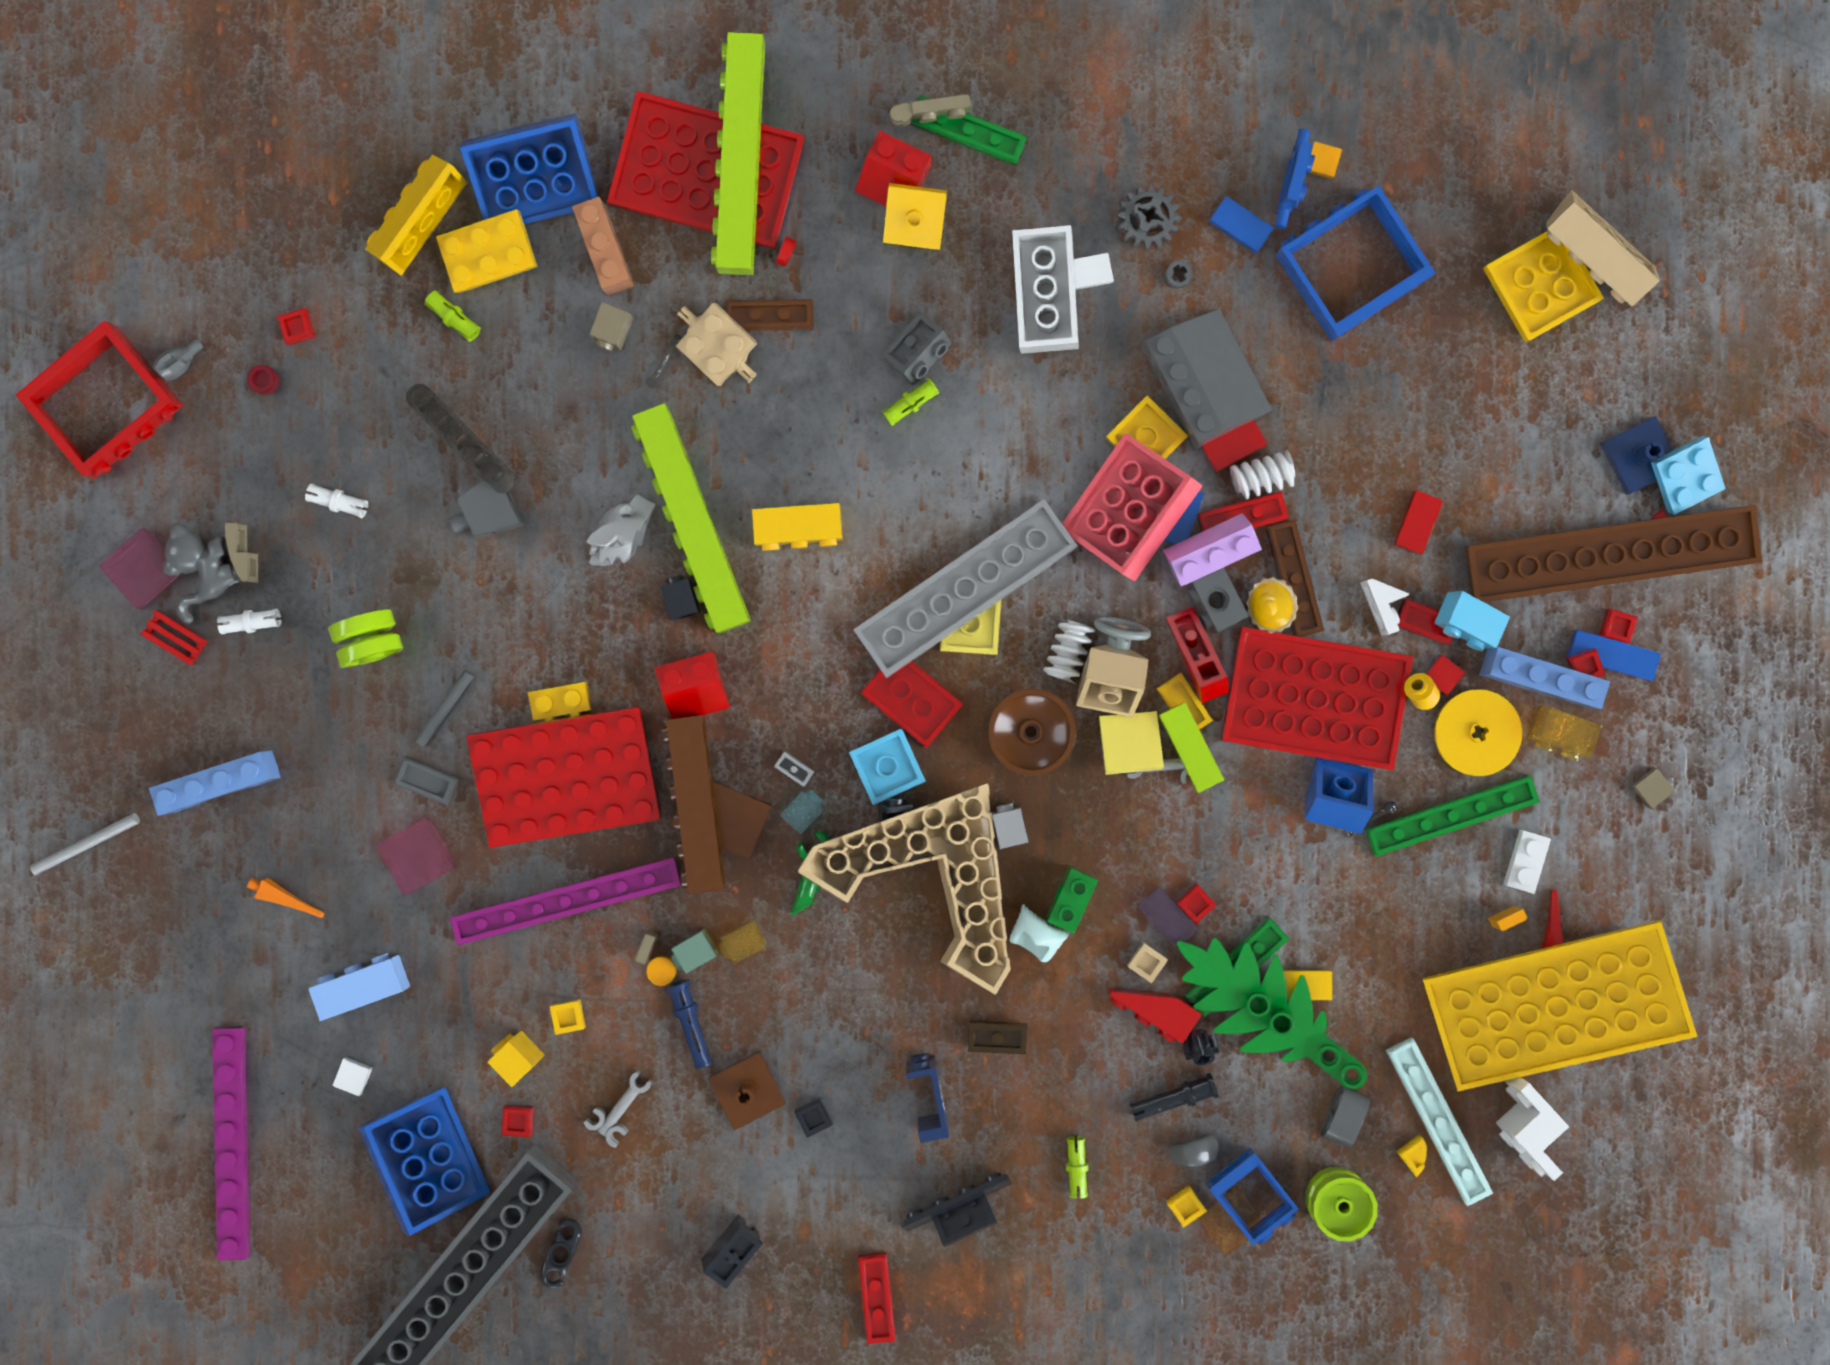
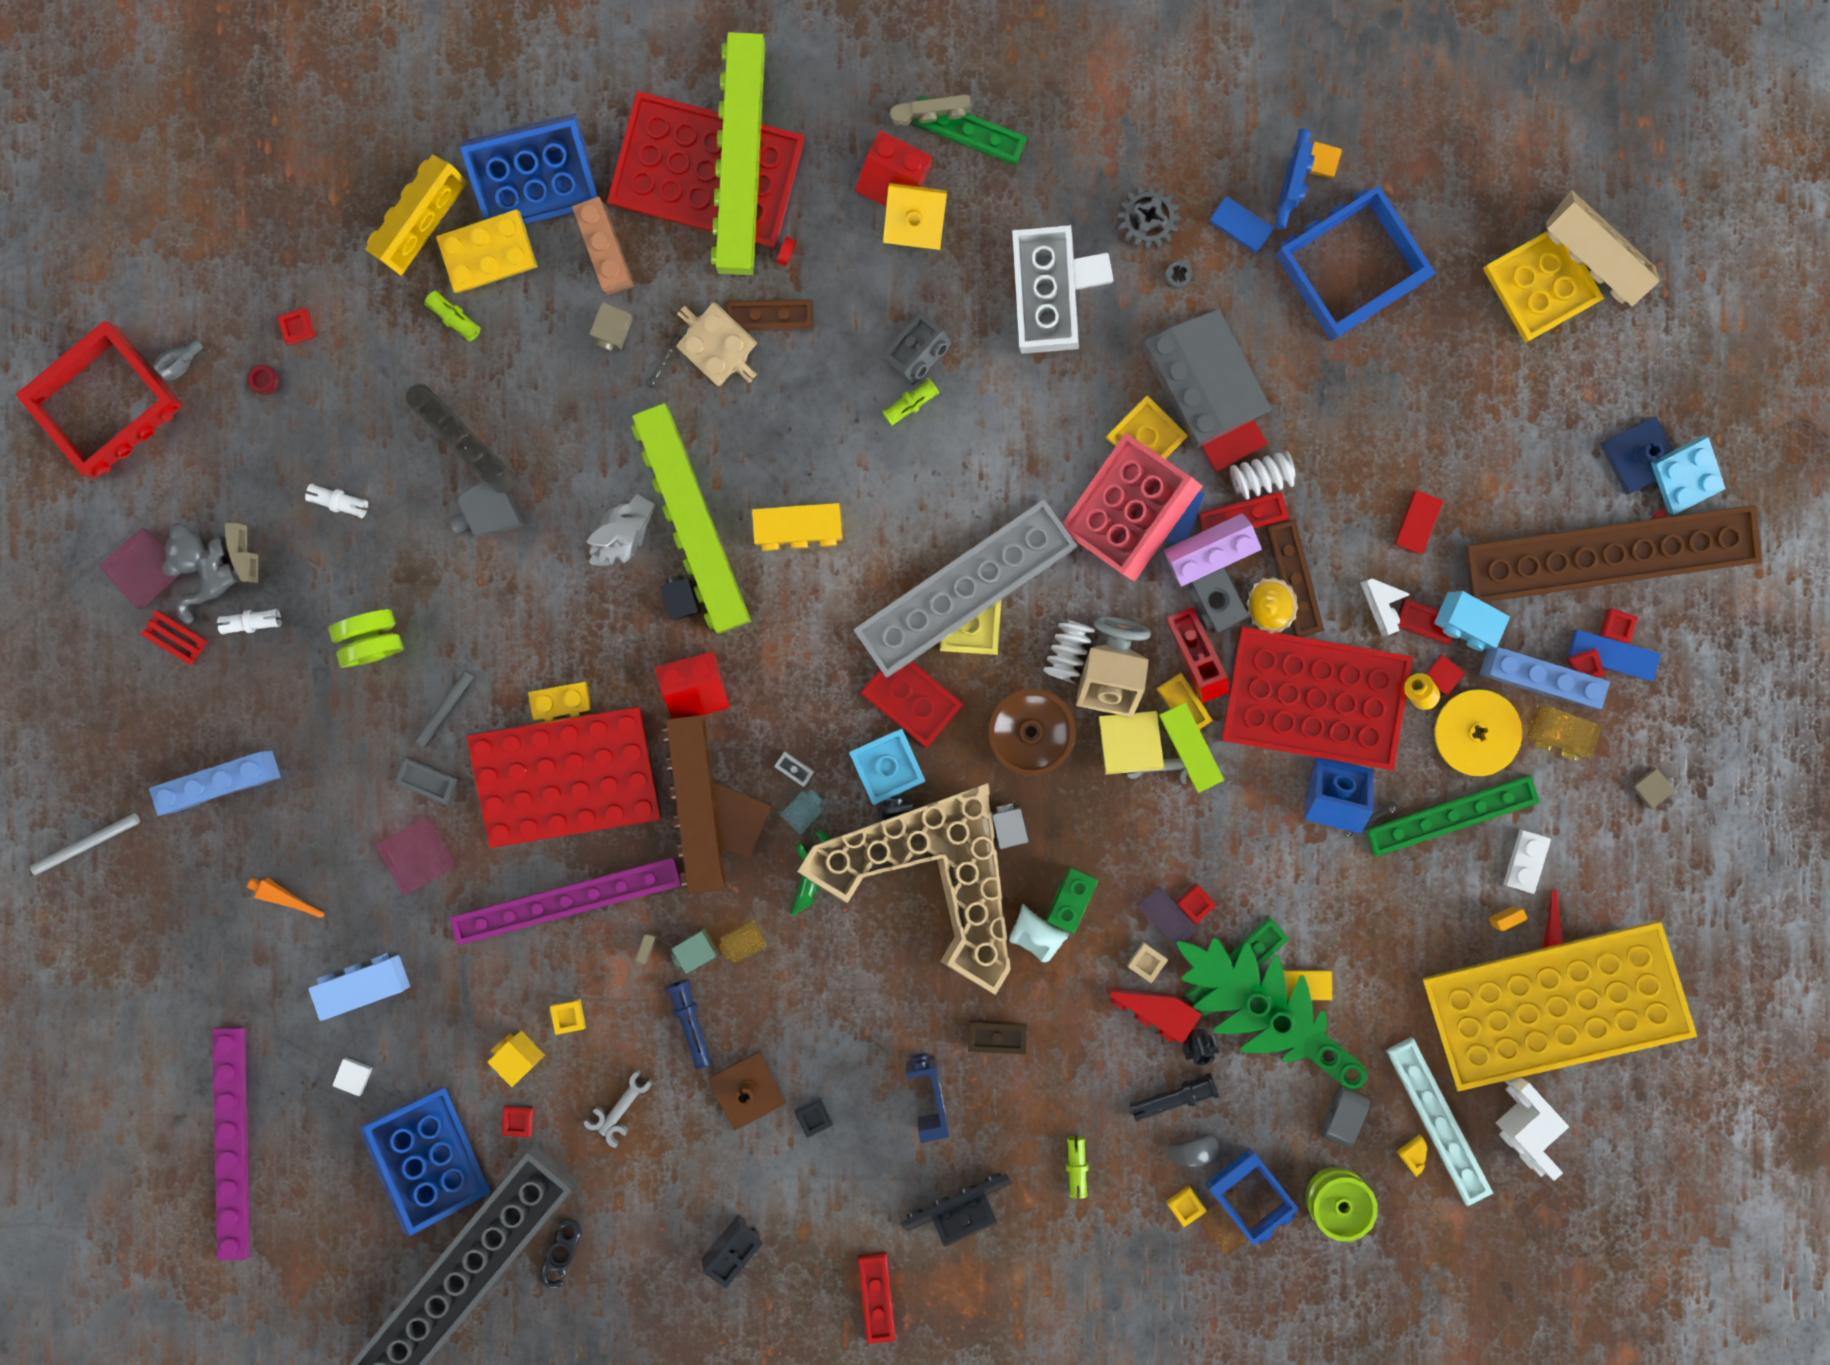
(661, 970): light orange tile -> none

